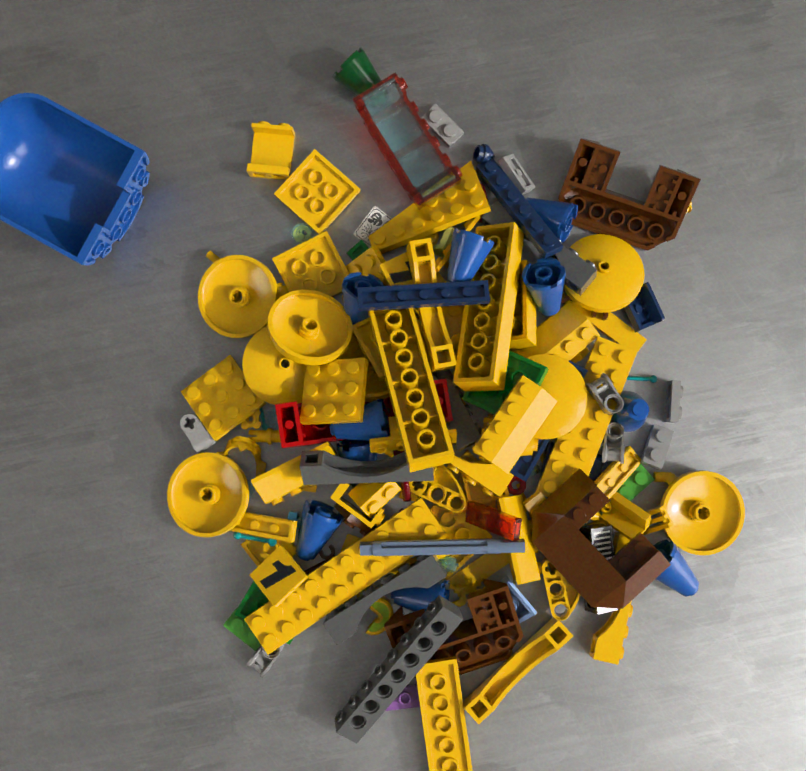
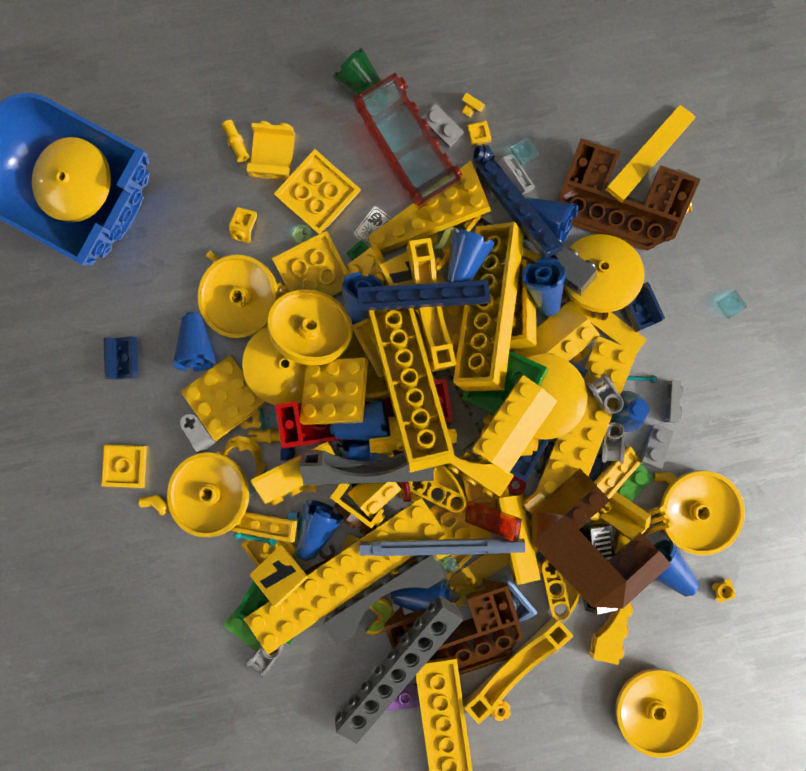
(71, 179): none -> yellow dish
(120, 358): none -> dark blue bracket
(124, 466): none -> yellow tile
(156, 502): none -> yellow arm
(193, 345): none -> blue cone
(235, 141): none -> yellow pin
(242, 224): none -> yellow bracket
(287, 453): none -> blue hinge
(472, 104): none -> yellow tile
(478, 133): none -> yellow tile
(504, 714): none -> yellow plate
(525, 151): none -> clear light blue plate
(530, 256): none -> yellow tile
(650, 153): none -> yellow tile
(659, 712): none -> yellow dish
(728, 594): none -> yellow plate
(731, 304): none -> clear light blue plate

